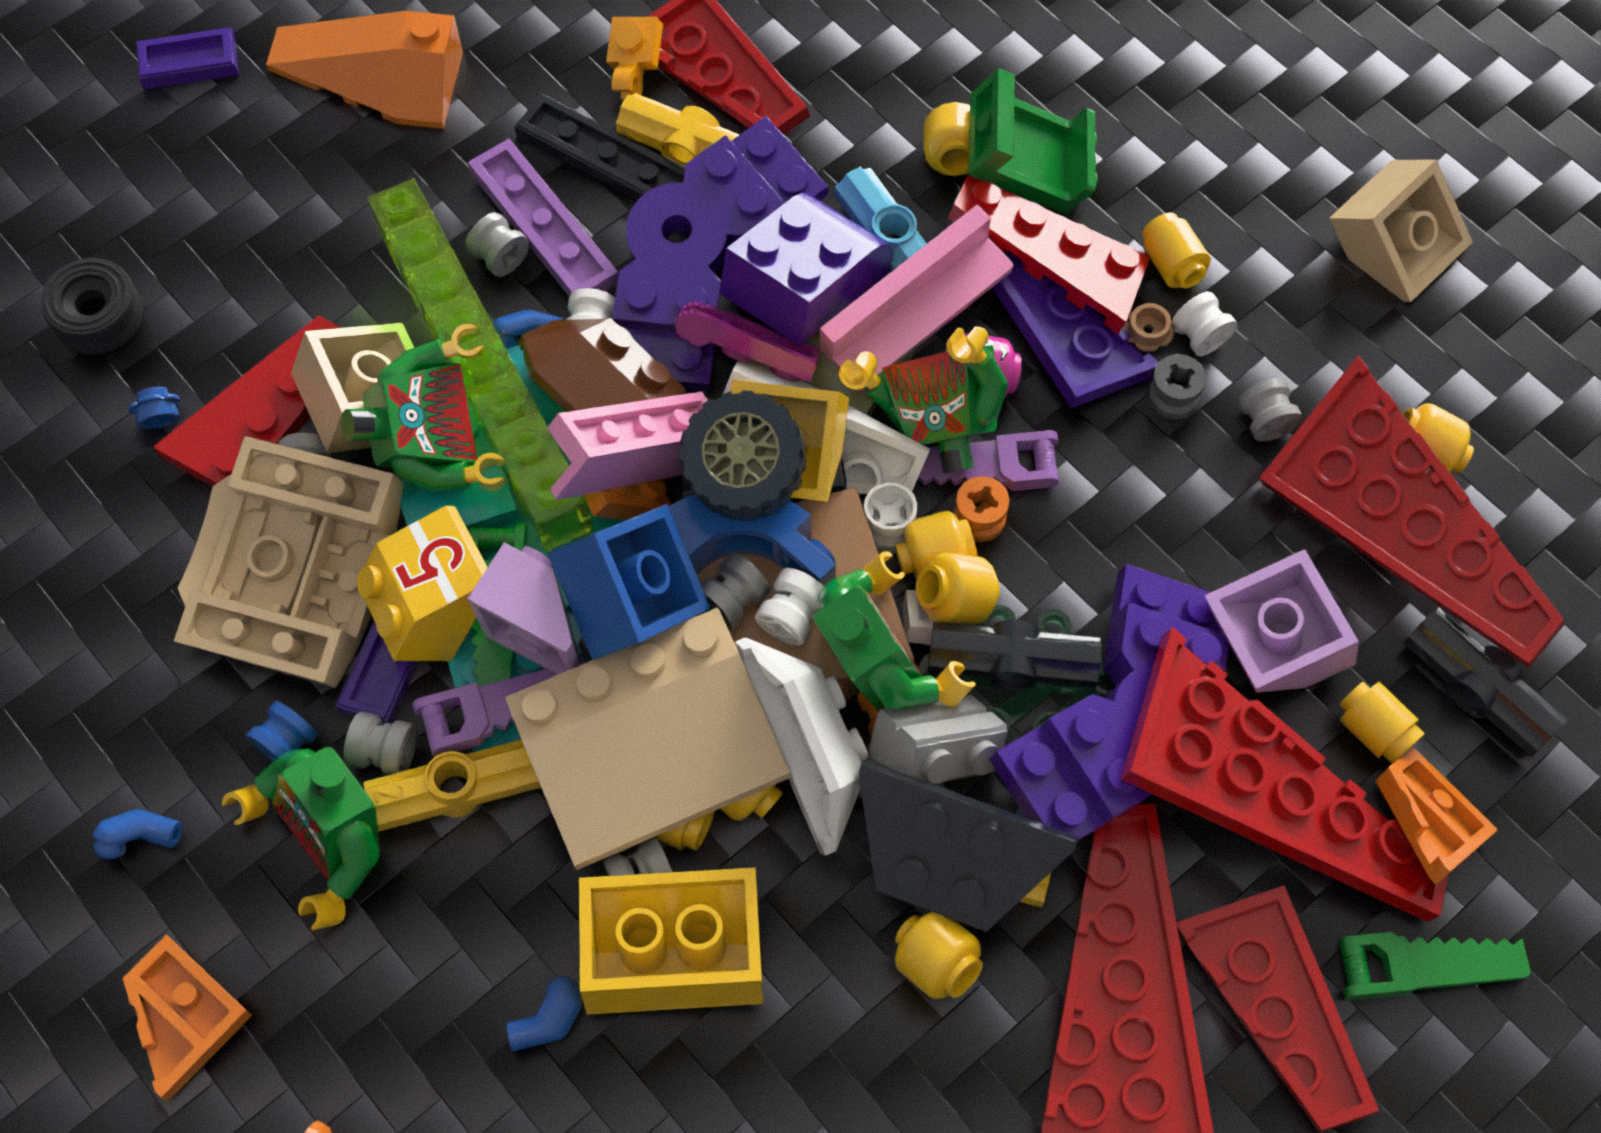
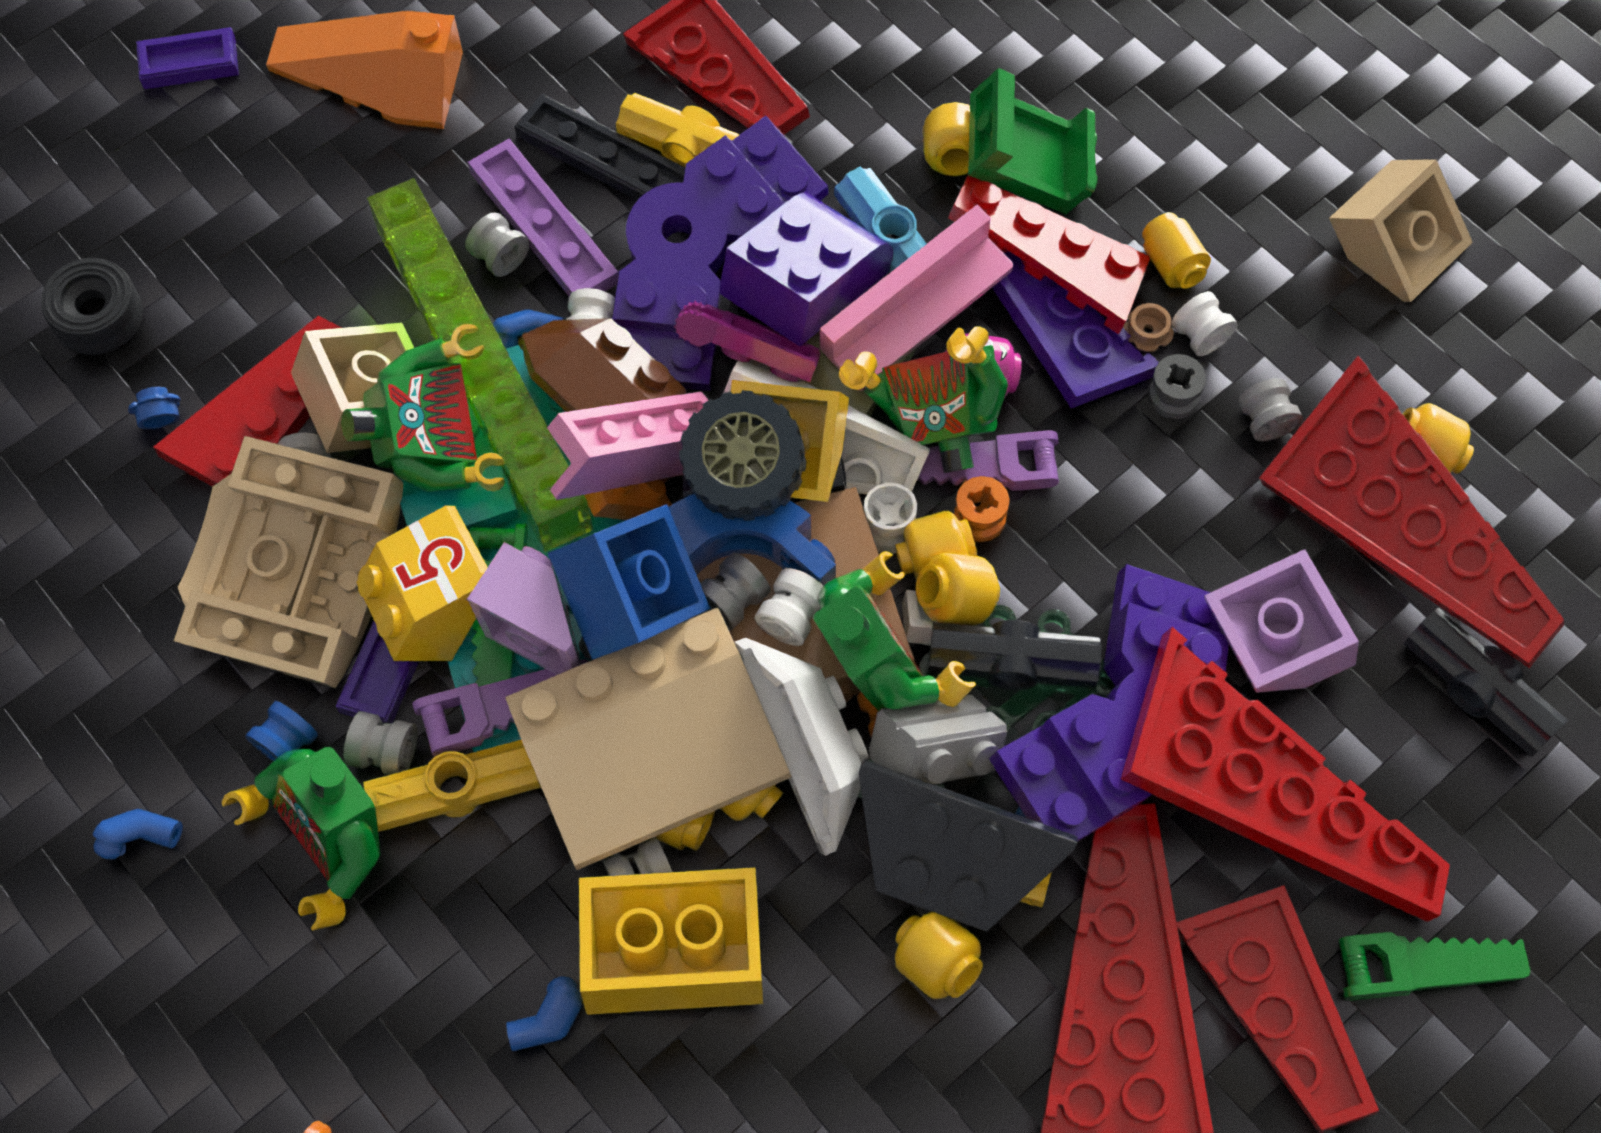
(179, 1014): orange wing -> none
(631, 50): light orange plate -> none
(1380, 721): yellow brick -> none
(1433, 814): orange wing -> none

